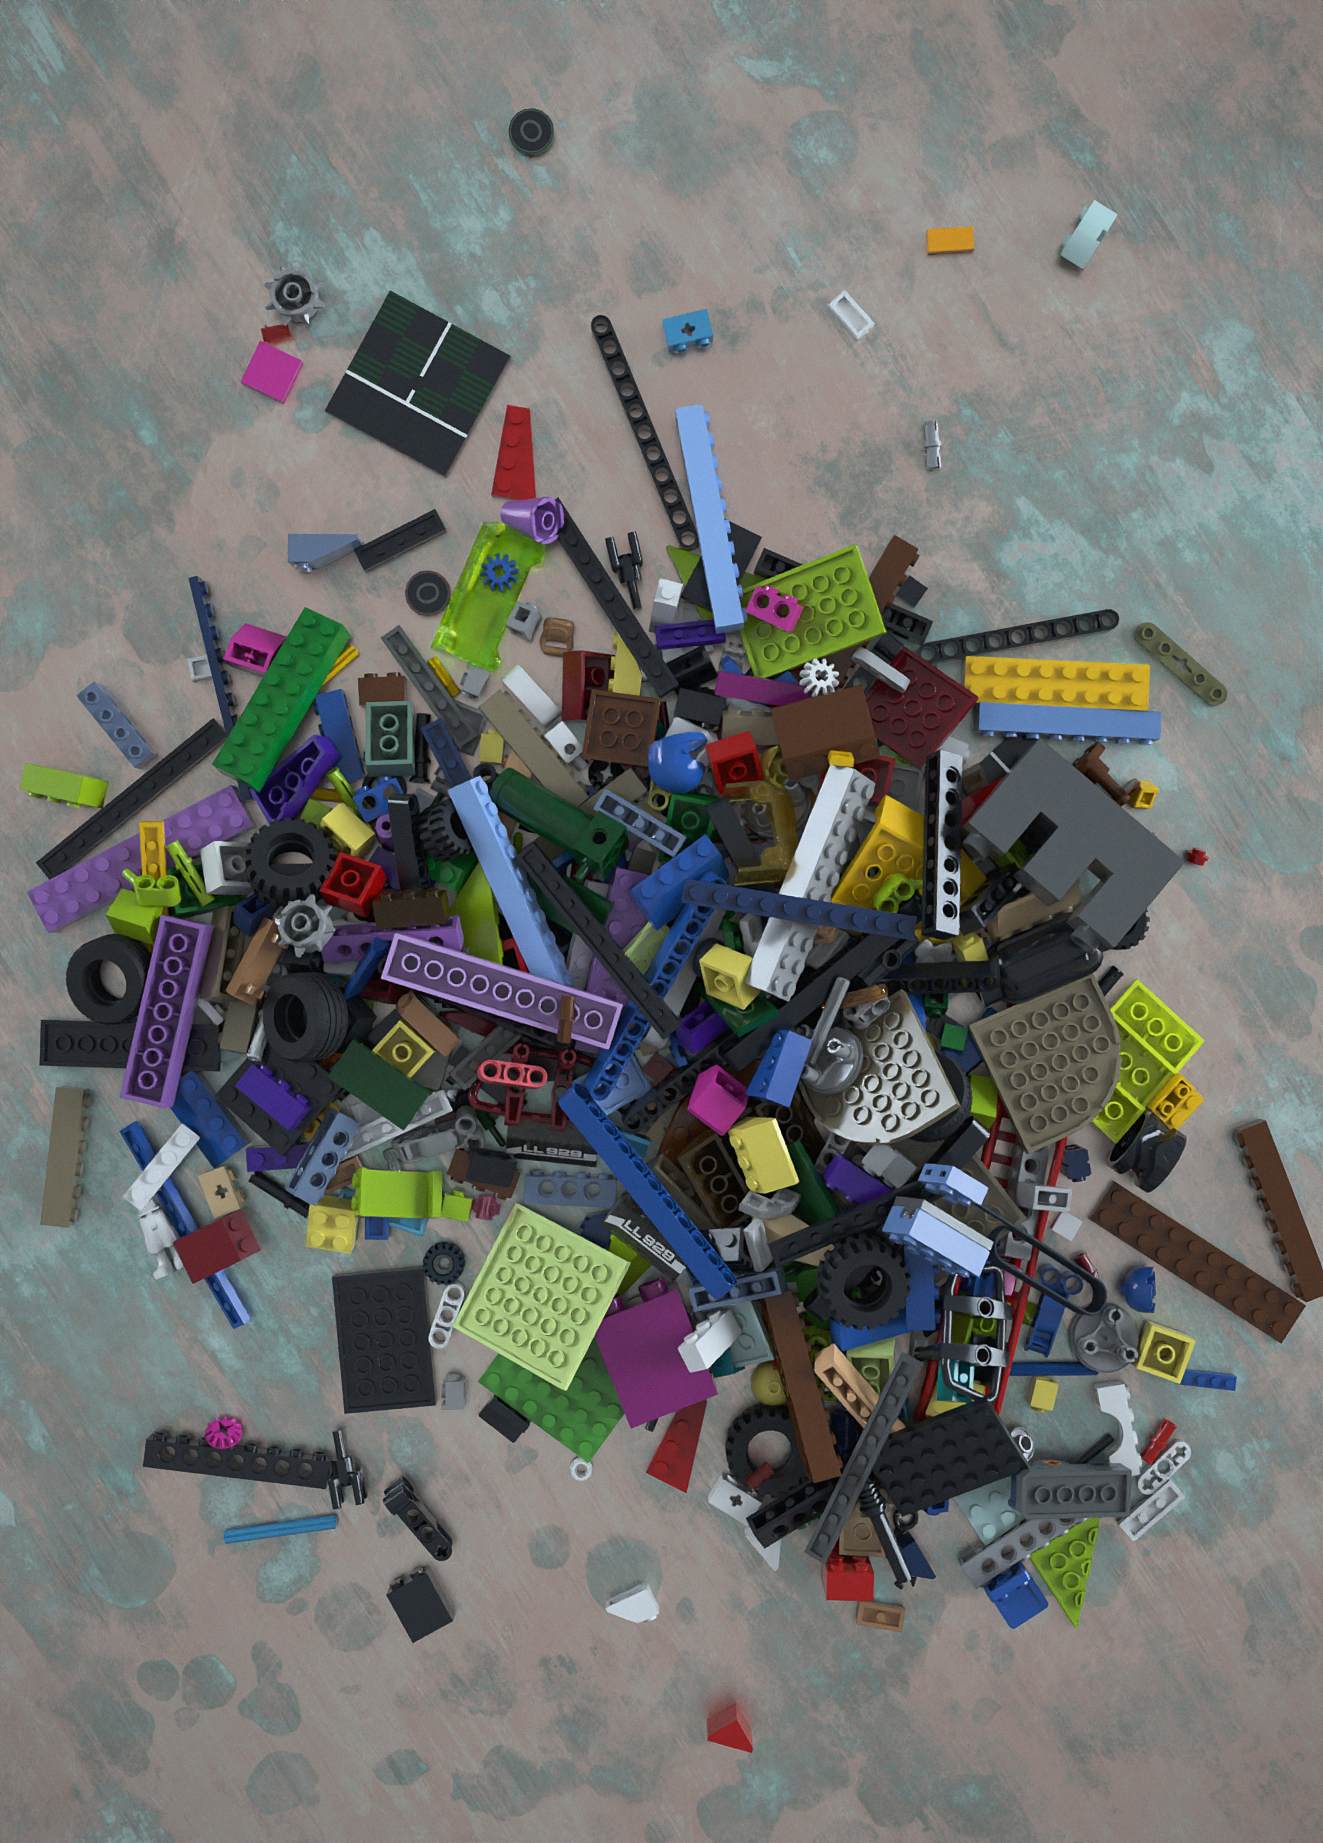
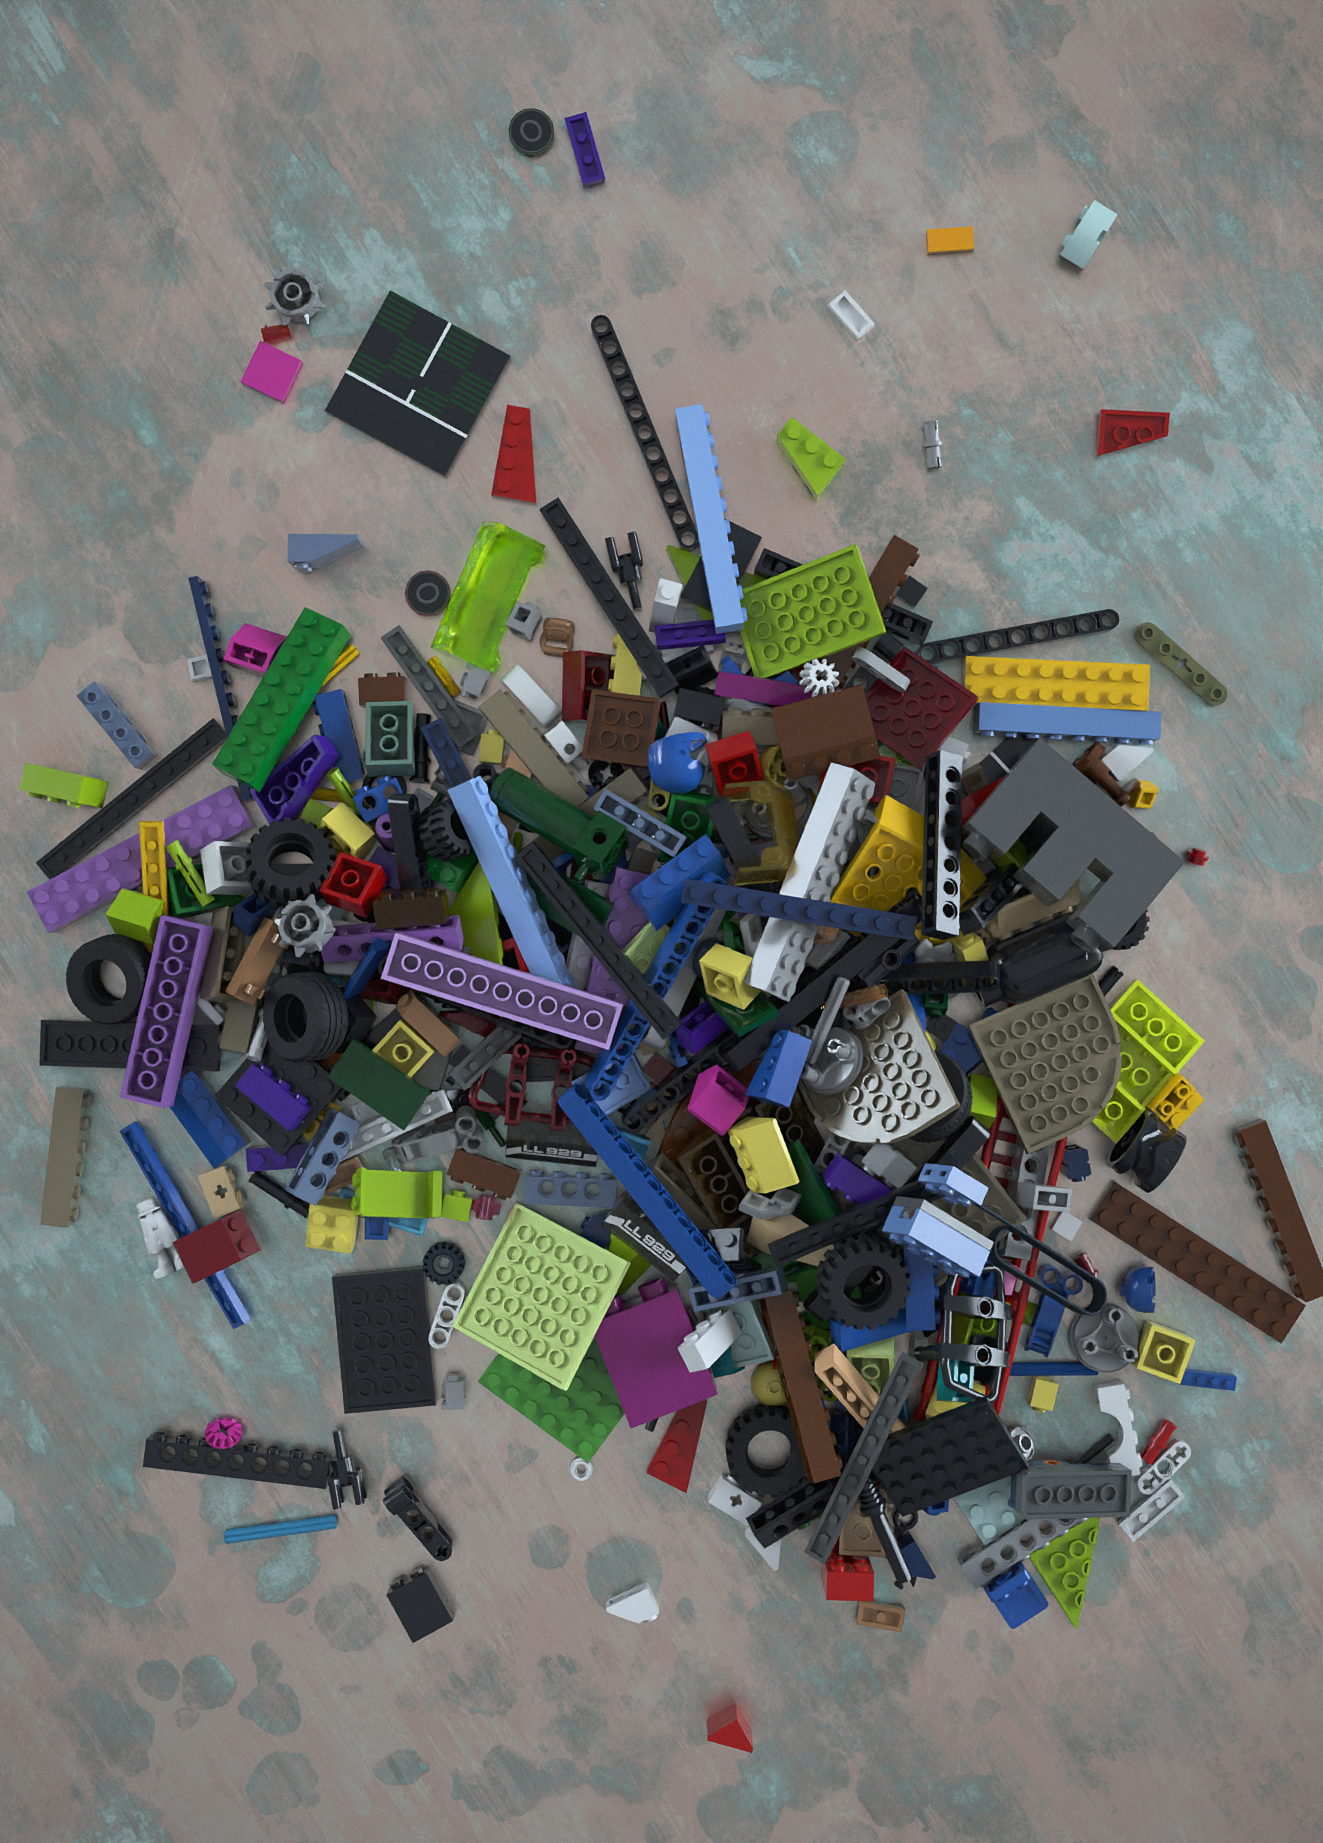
(148, 892): lime beam -> none
(161, 1167): white plate -> none
(399, 540): black plate -> none
(490, 1166): black panel -> none
(504, 1418): black panel -> none
(507, 568): blue gear -> none
(523, 1071): coral beam -> none
(534, 518): medium lavender cone -> none
(566, 1019): reddish brown axle -> none
(584, 149): none -> dark purple plate
(697, 323): dark azure brick -> none
(757, 1245): white tile -> none
(759, 1476): clear red pin -> none
(773, 612): dark pink brick -> none
(810, 456): none -> lime wedge
(840, 758): yellow tile -> none
(890, 892): lime beam -> none
(954, 1037): green tile -> none
(1123, 759): none -> white slope
(1129, 428): none -> red wing

